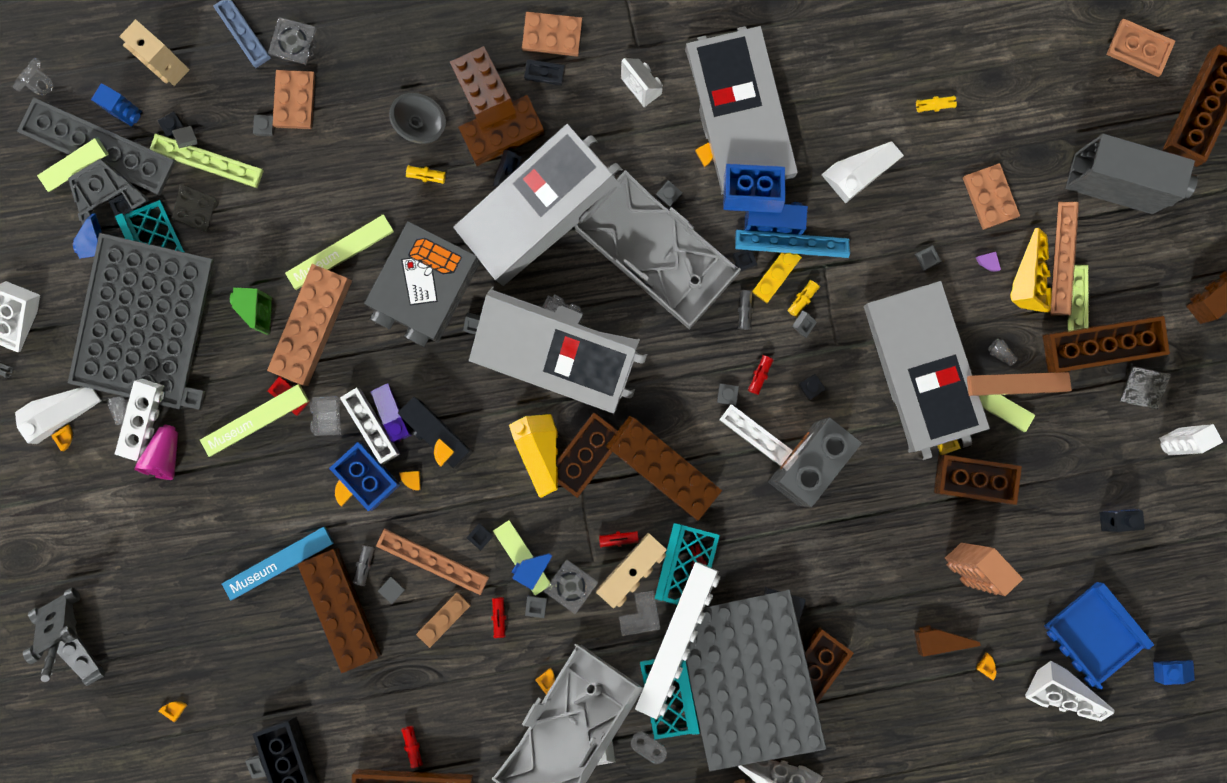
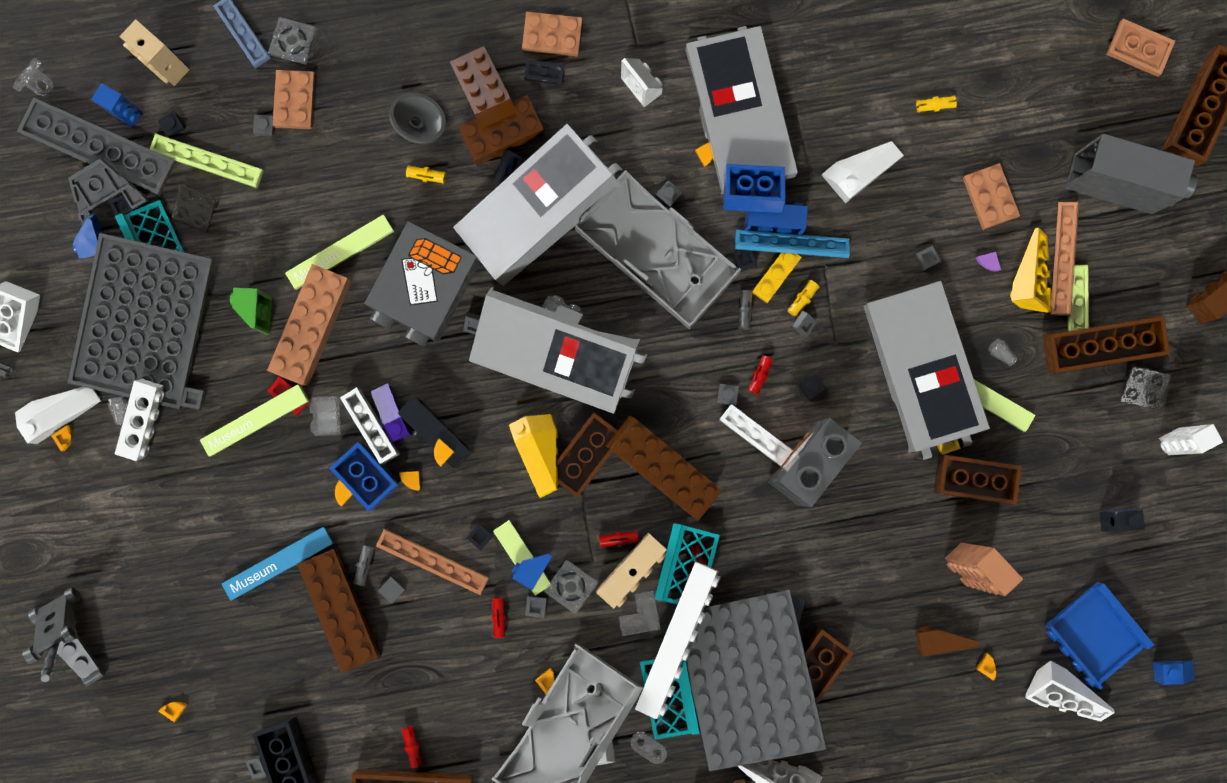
(73, 163): yellowish green tile -> none
(160, 454): dark pink cone -> none
(184, 137): dark grey tile -> none
(443, 619): medium nougat plate -> none
(1018, 384): nougat tile -> none

